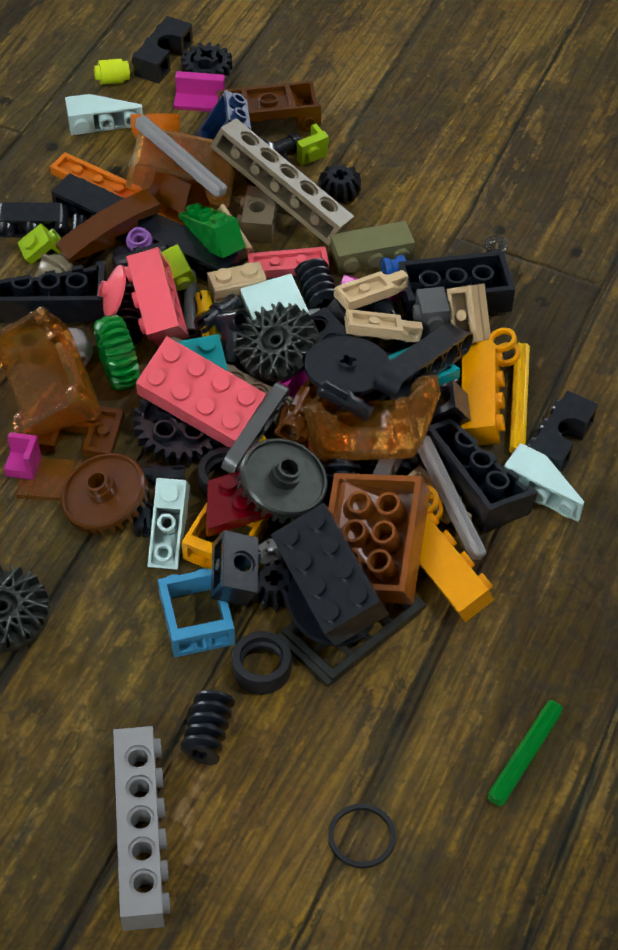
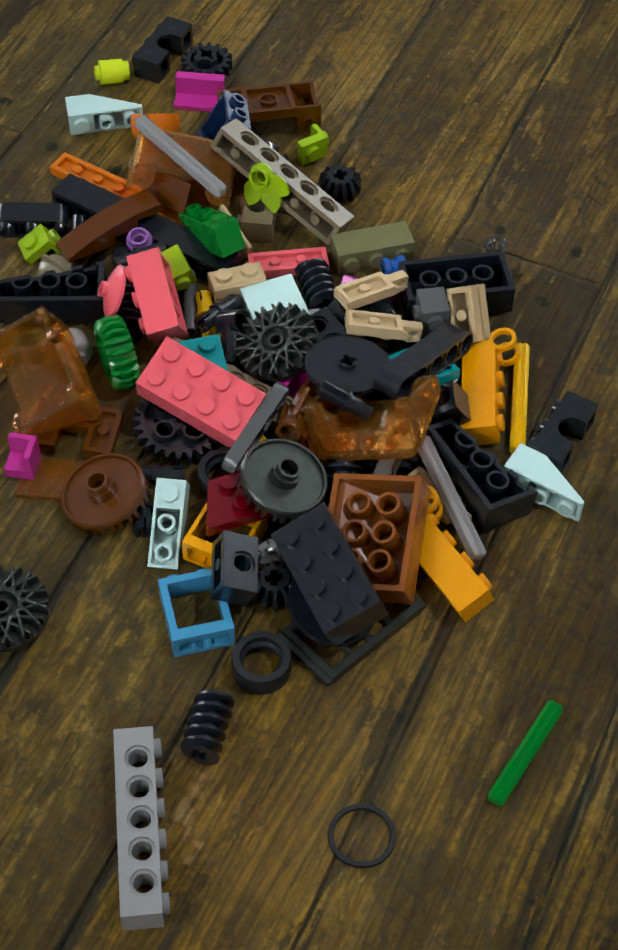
(267, 189): none -> lime plate
(288, 143): black pin -> none

